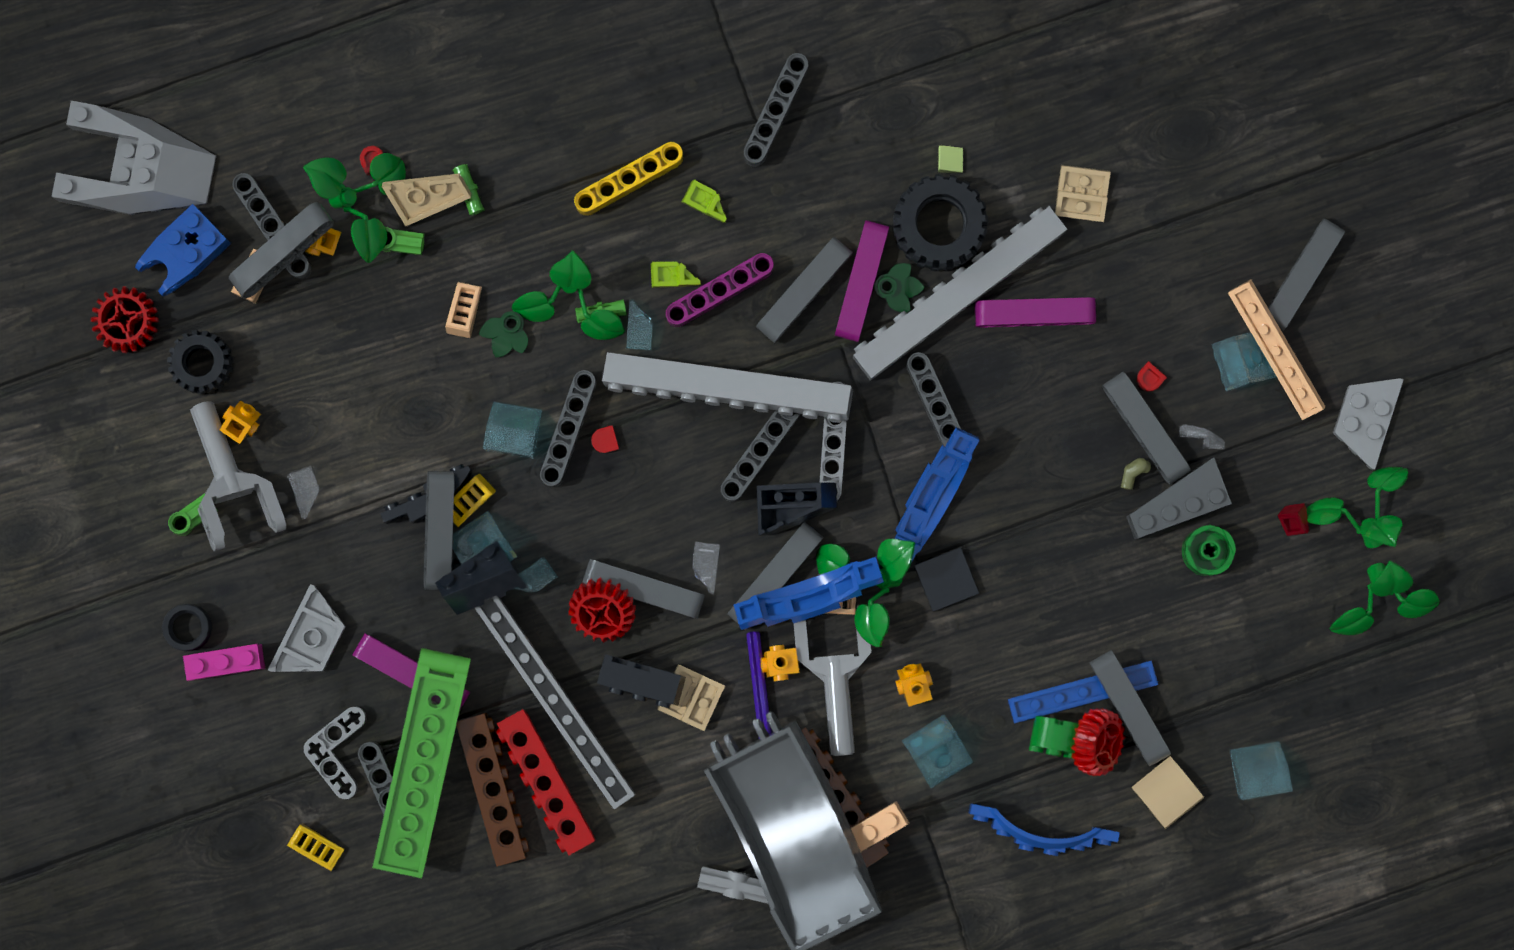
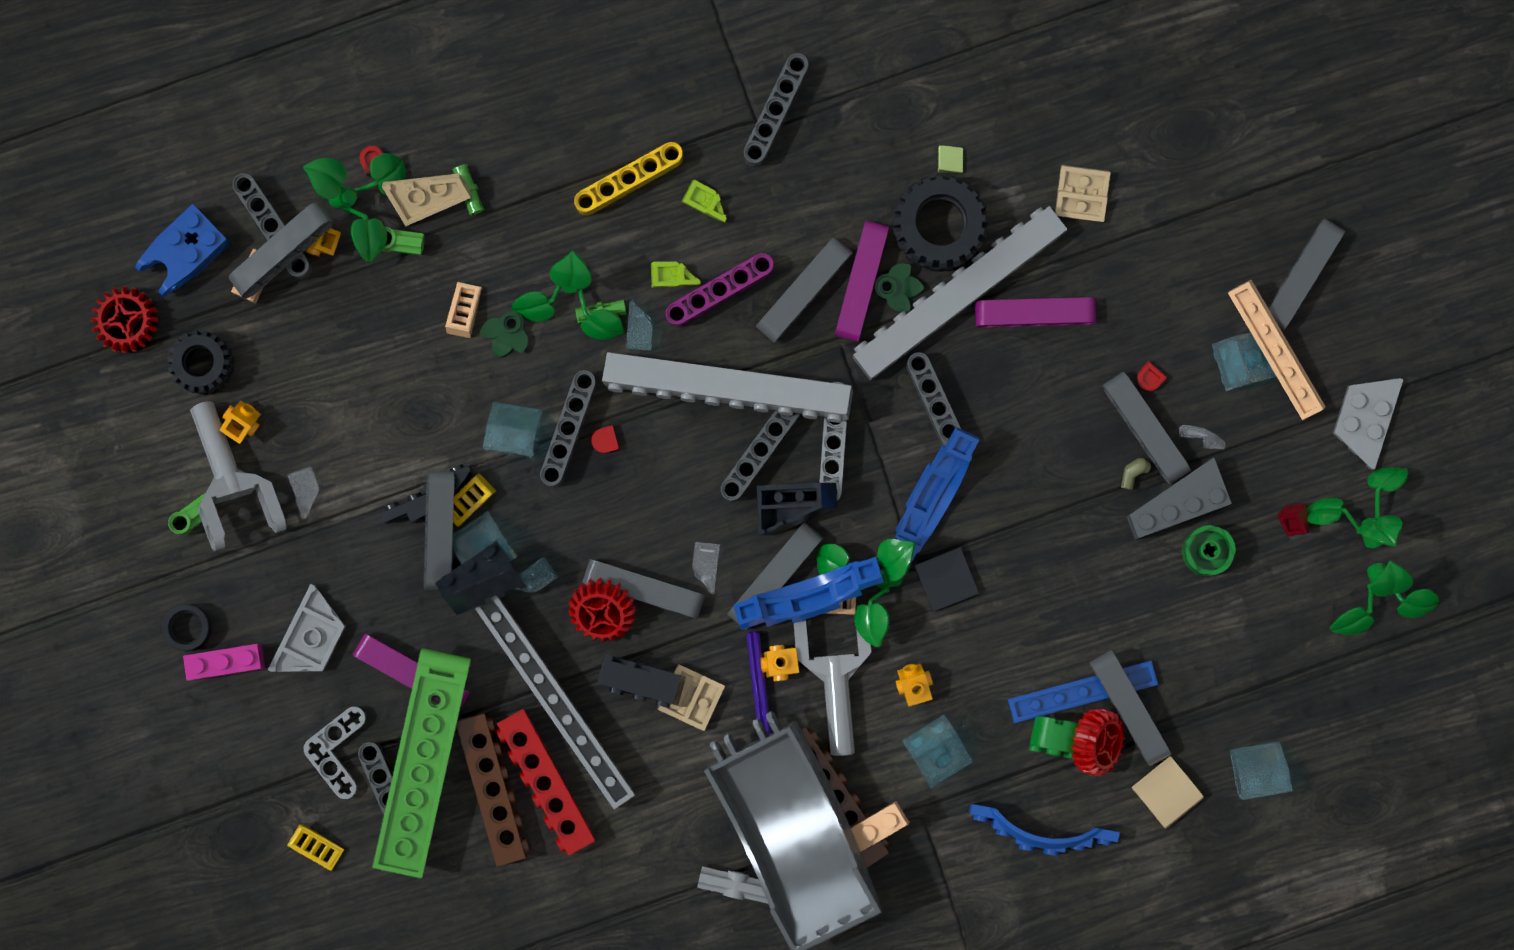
(149, 169): light grey wedge -> none

